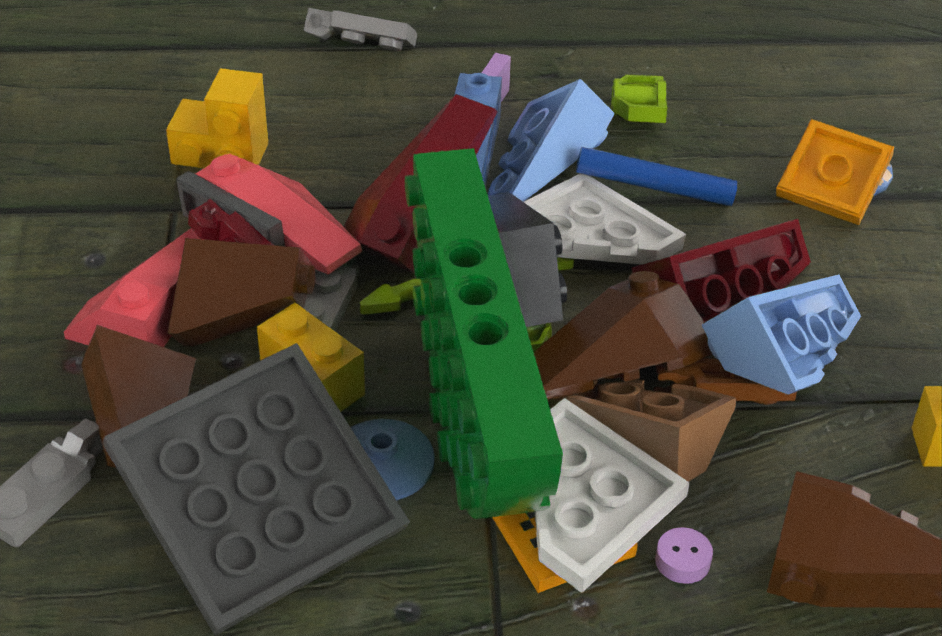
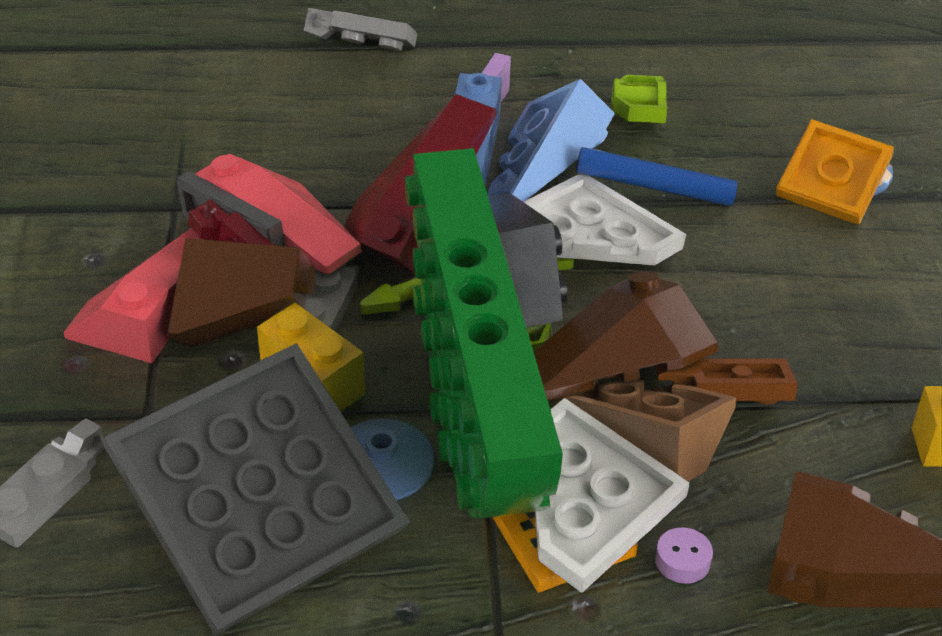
(131, 379): reddish brown slope -> none
(224, 123): yellow brick -> none
(735, 268): dark red wedge -> none
(784, 333): light blue wedge -> none

